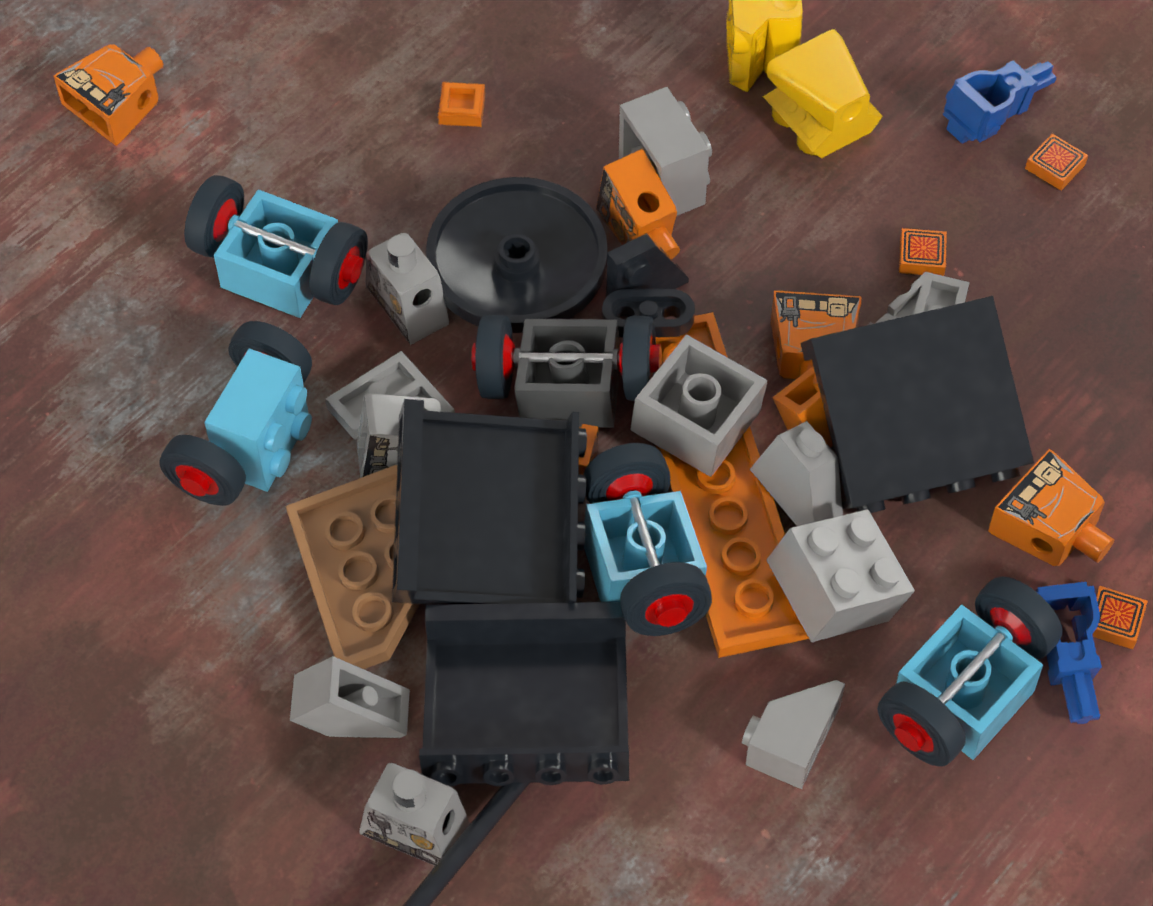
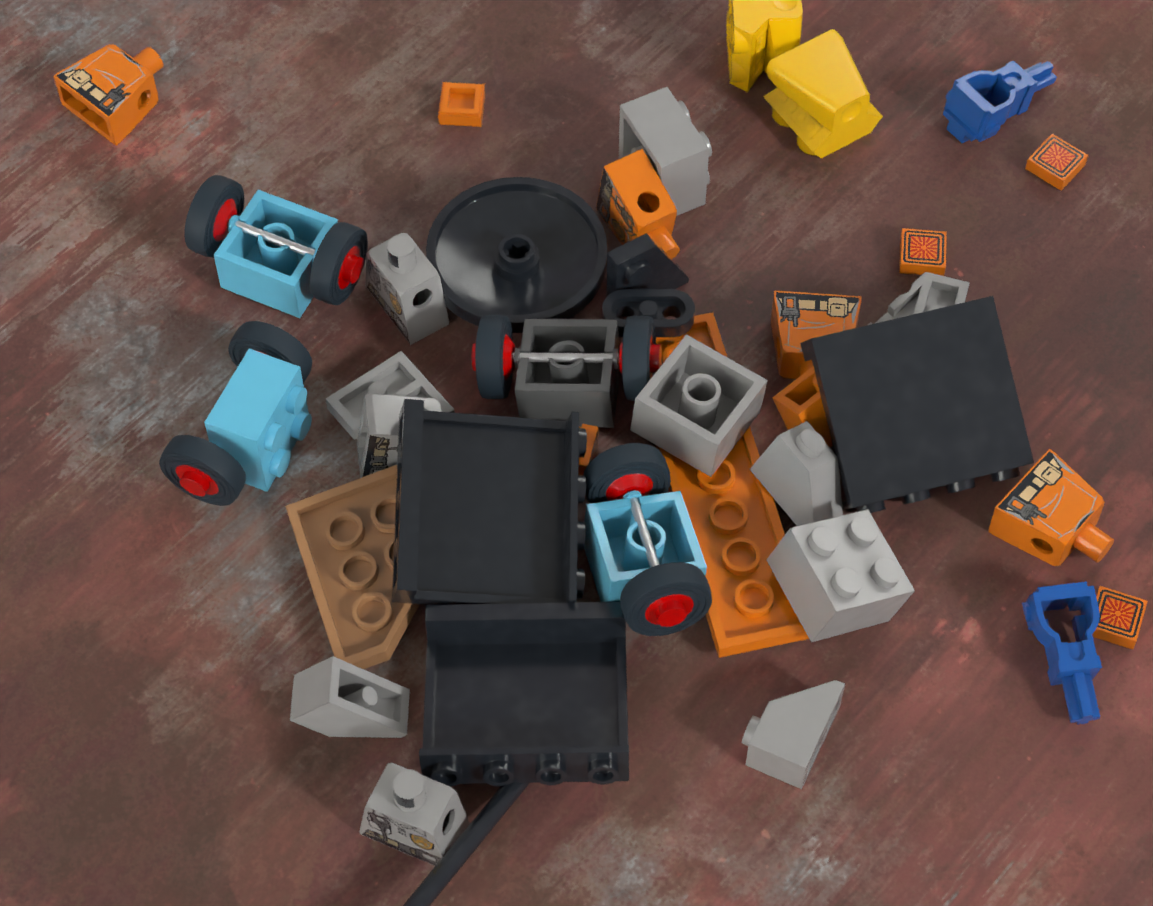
(971, 674): brick -> none

